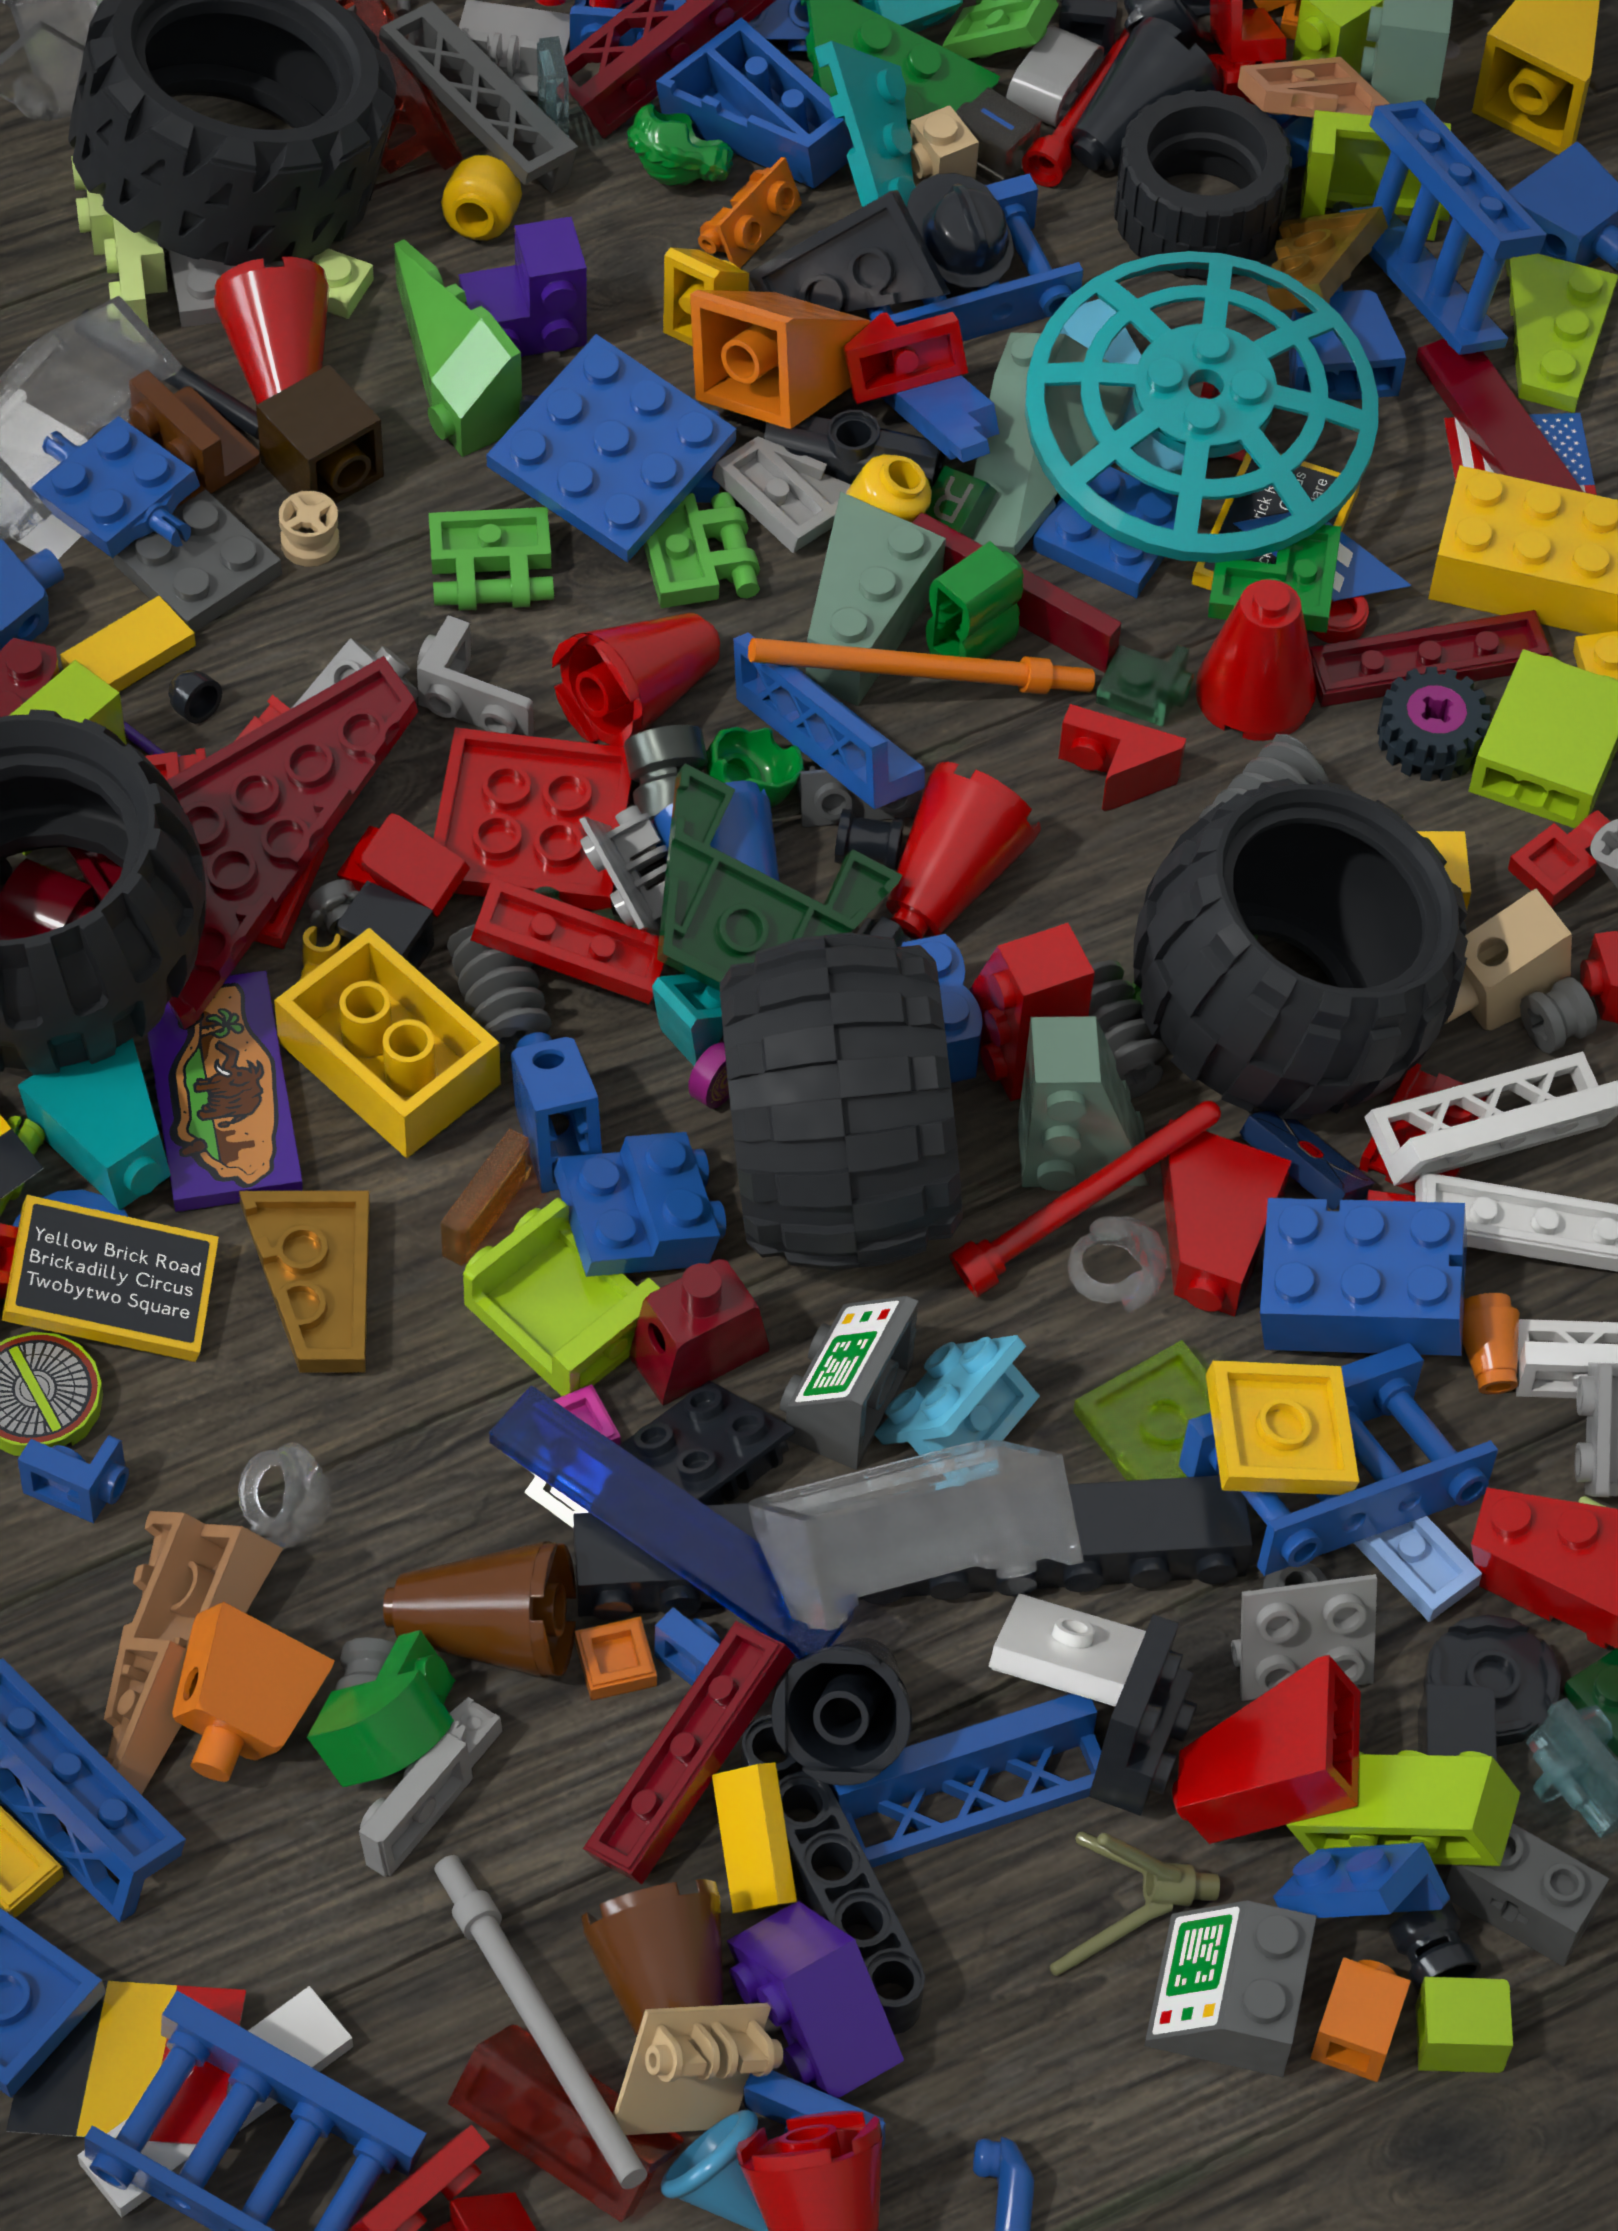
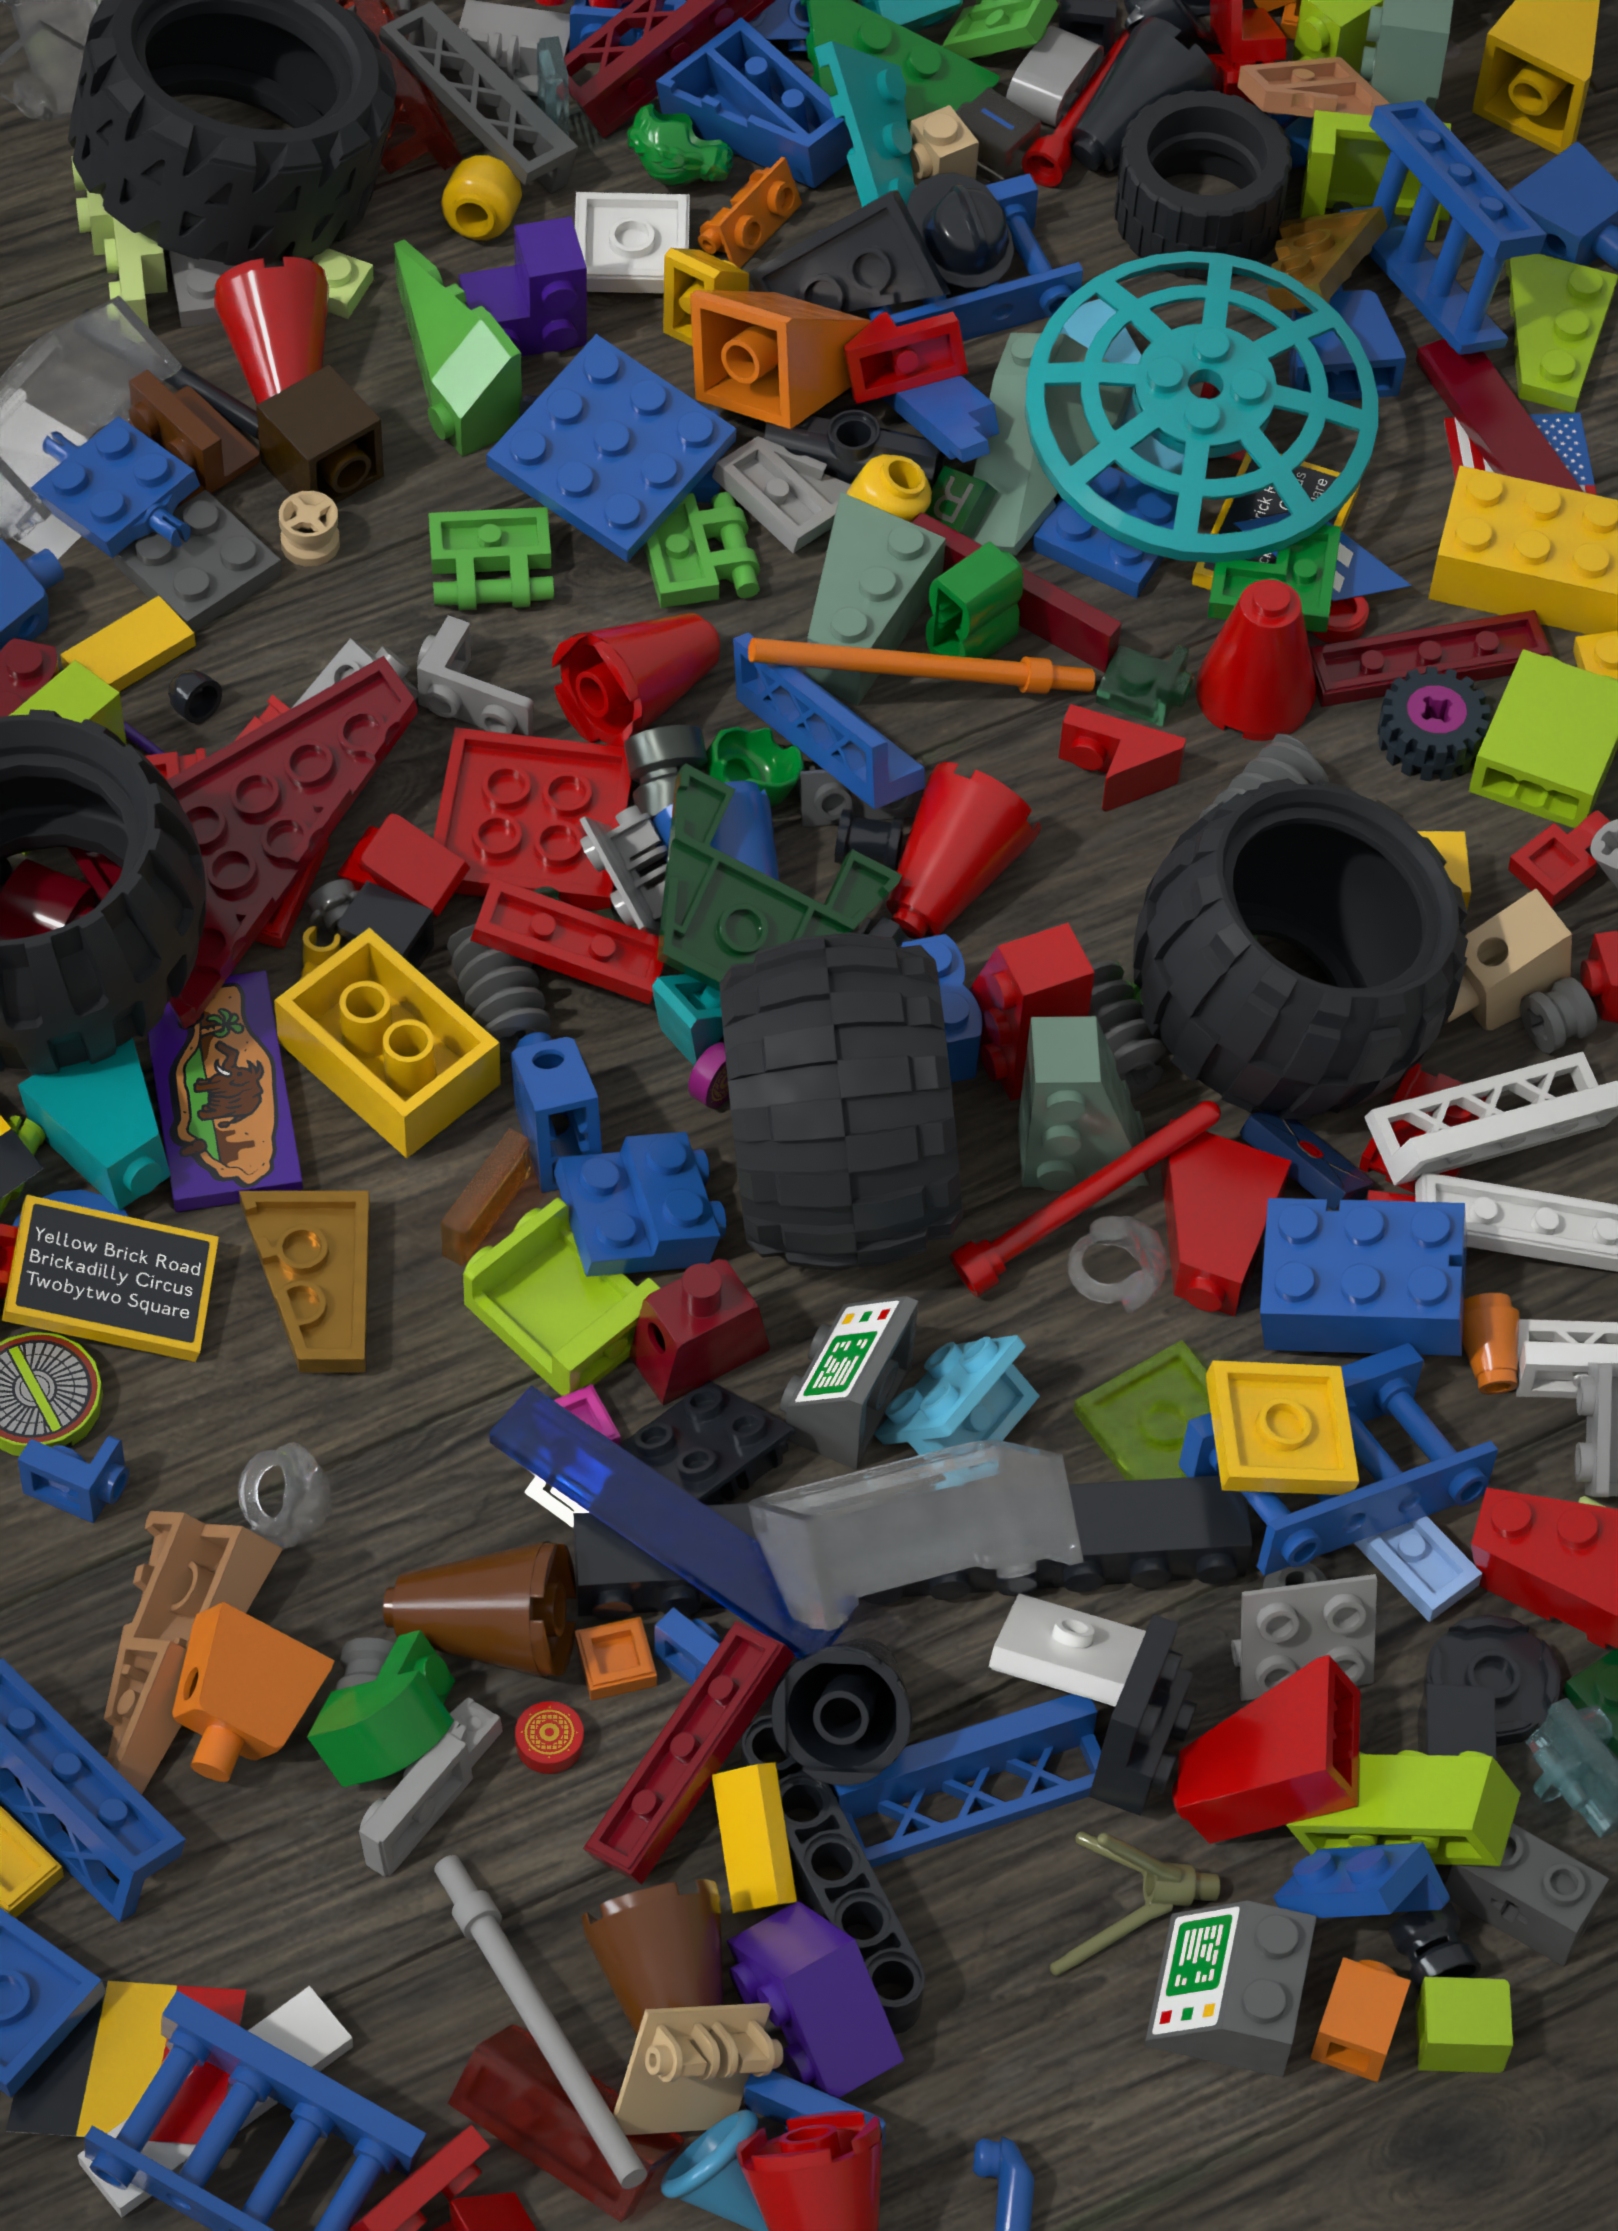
(549, 1737): none -> red tile
(628, 236): none -> white plate

